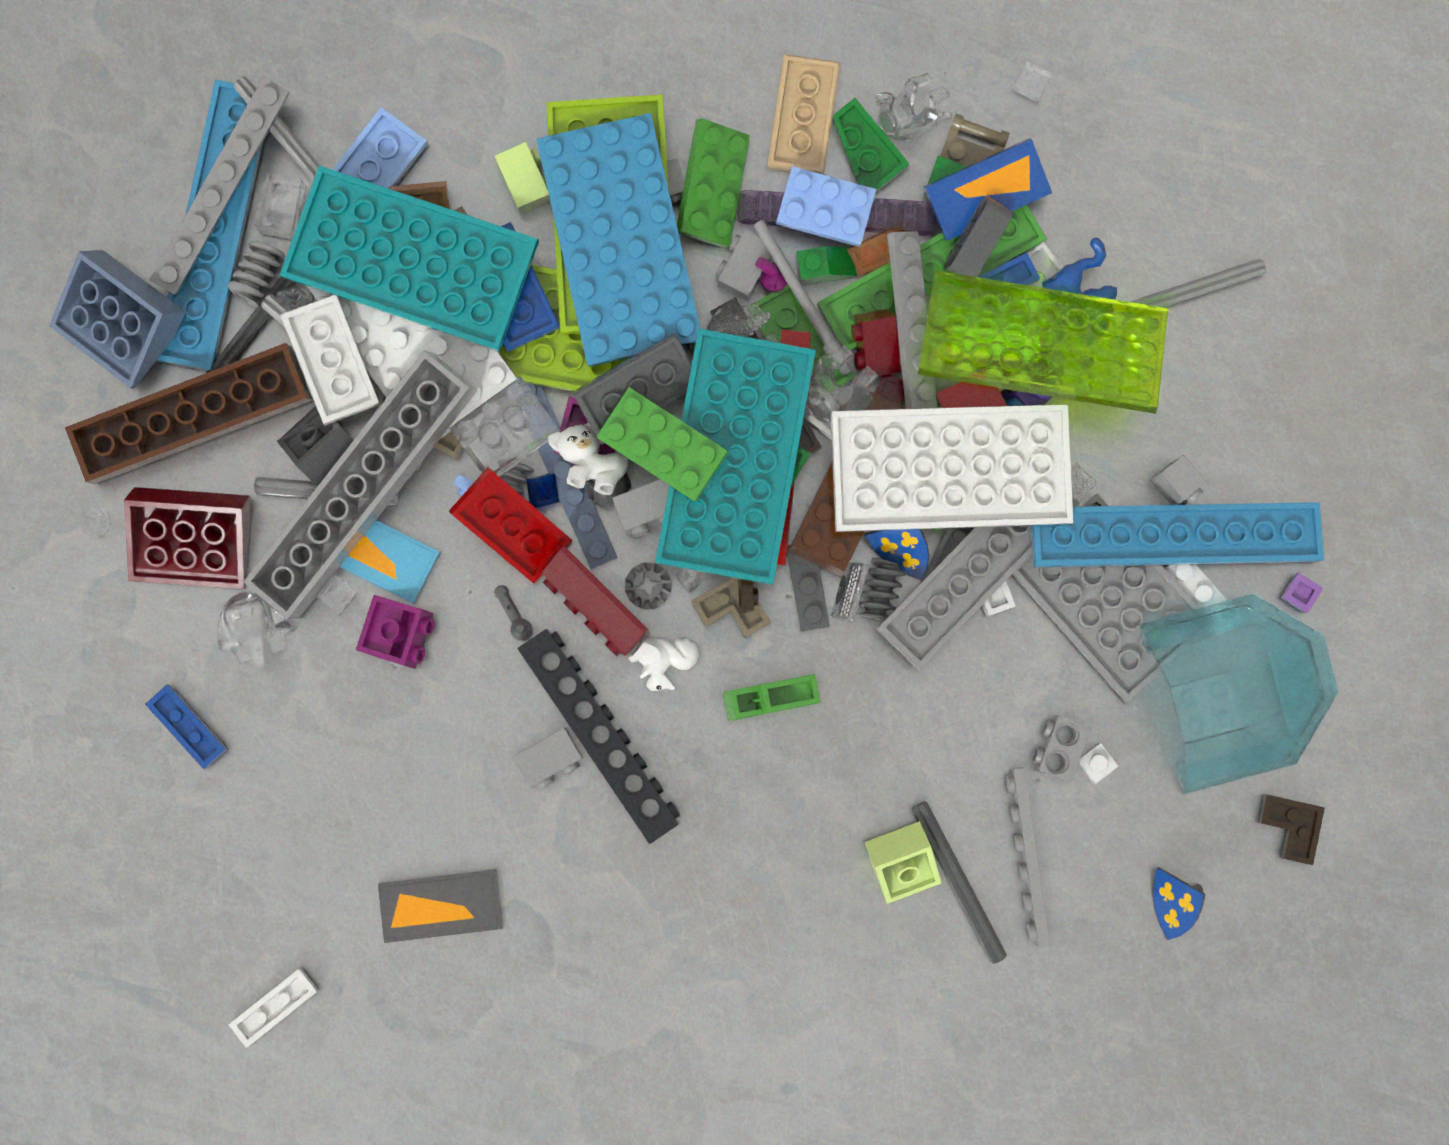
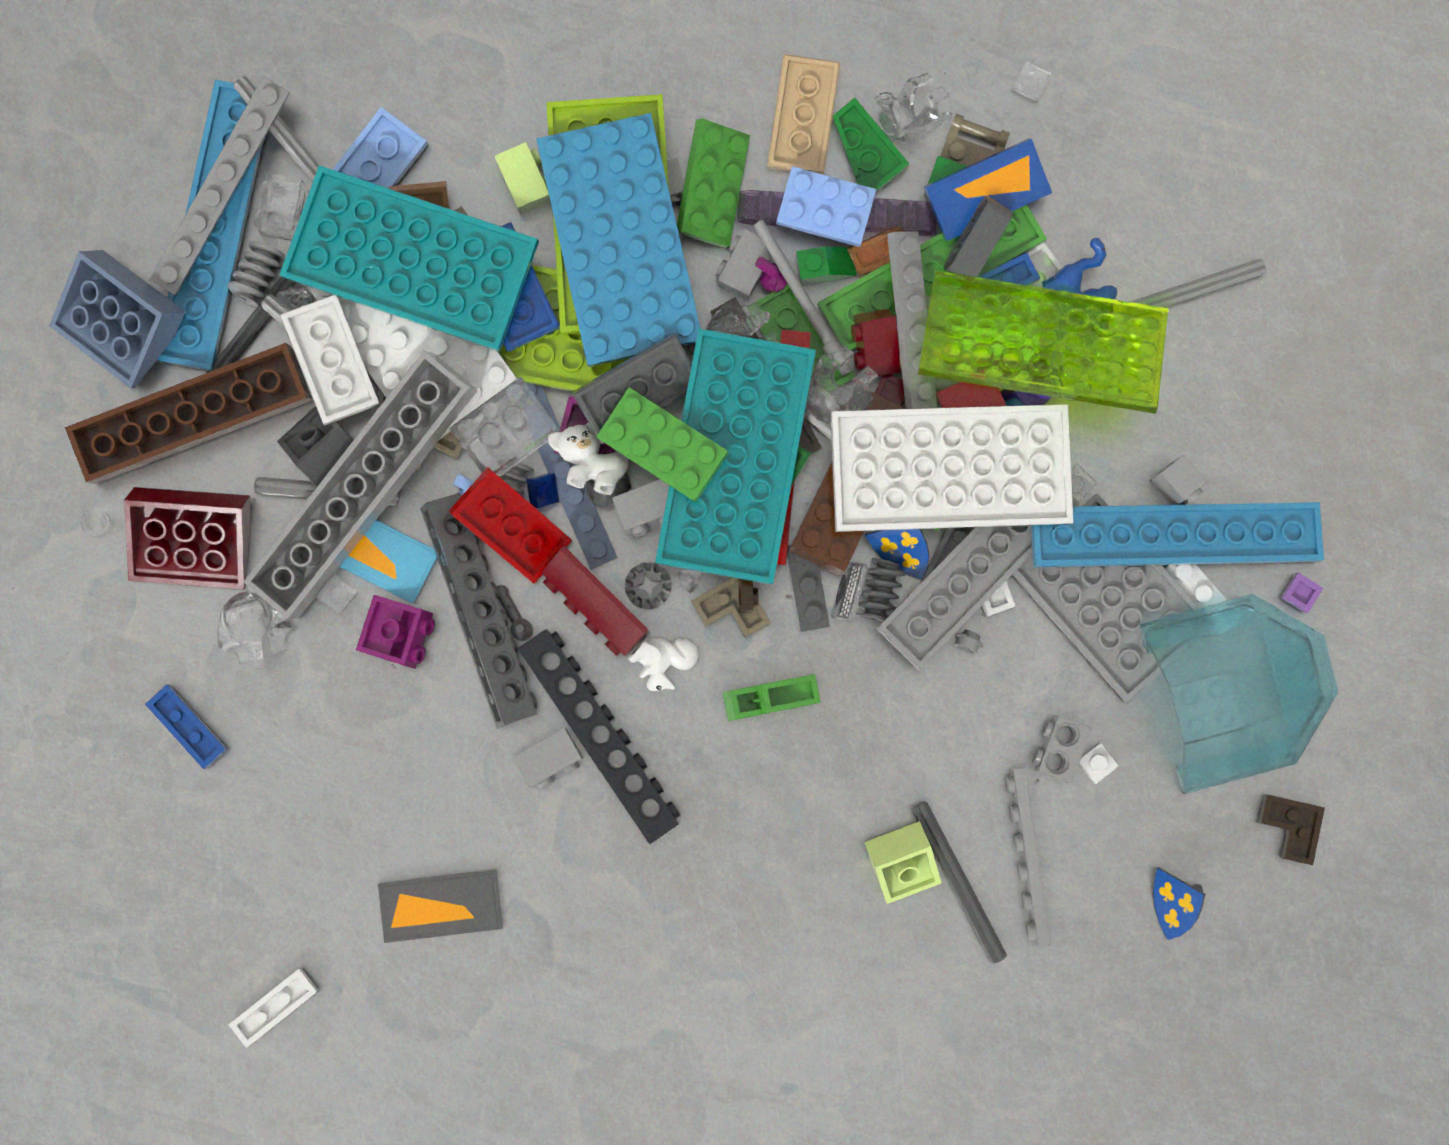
(474, 626): none -> dark grey brick
(968, 641): none -> light grey plate

